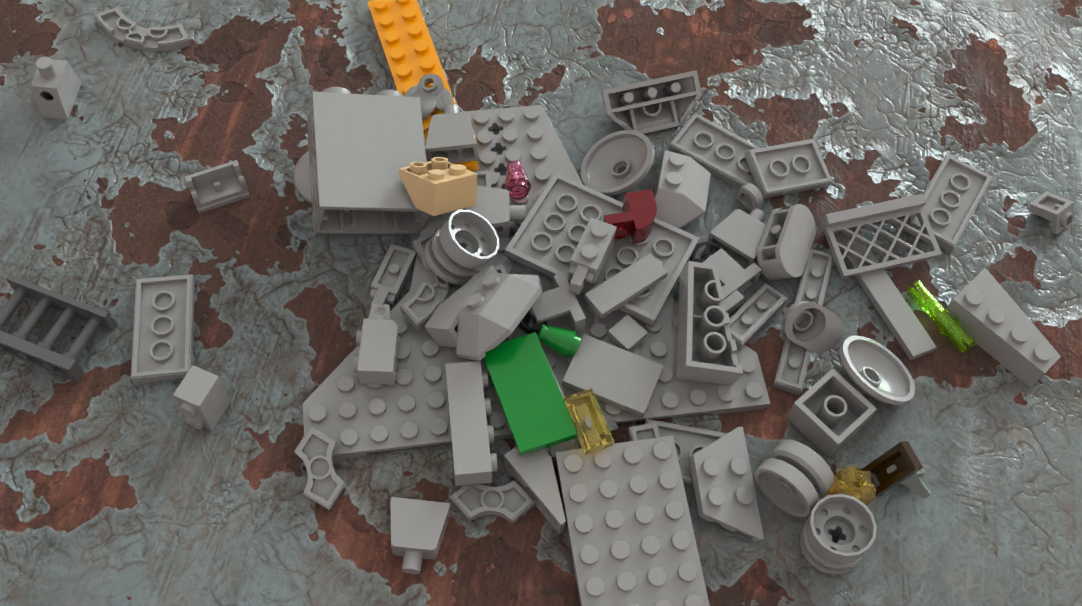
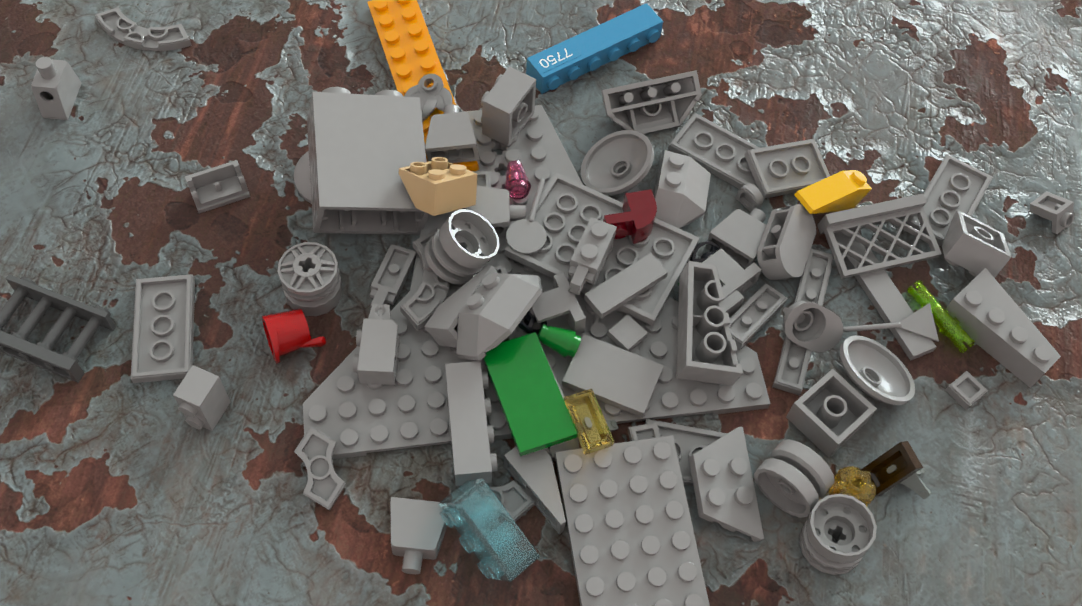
(288, 332): none -> red hat
(310, 278): none -> light grey wheel
(488, 531): none -> clear light blue brick
(508, 106): none -> light grey brick
(527, 235): none -> light grey piece
(594, 48): none -> dark azure brick
(834, 193): none -> yellow slope
(918, 323): none -> light grey piece
(966, 390): none -> light grey tile
(975, 246): none -> light grey slope

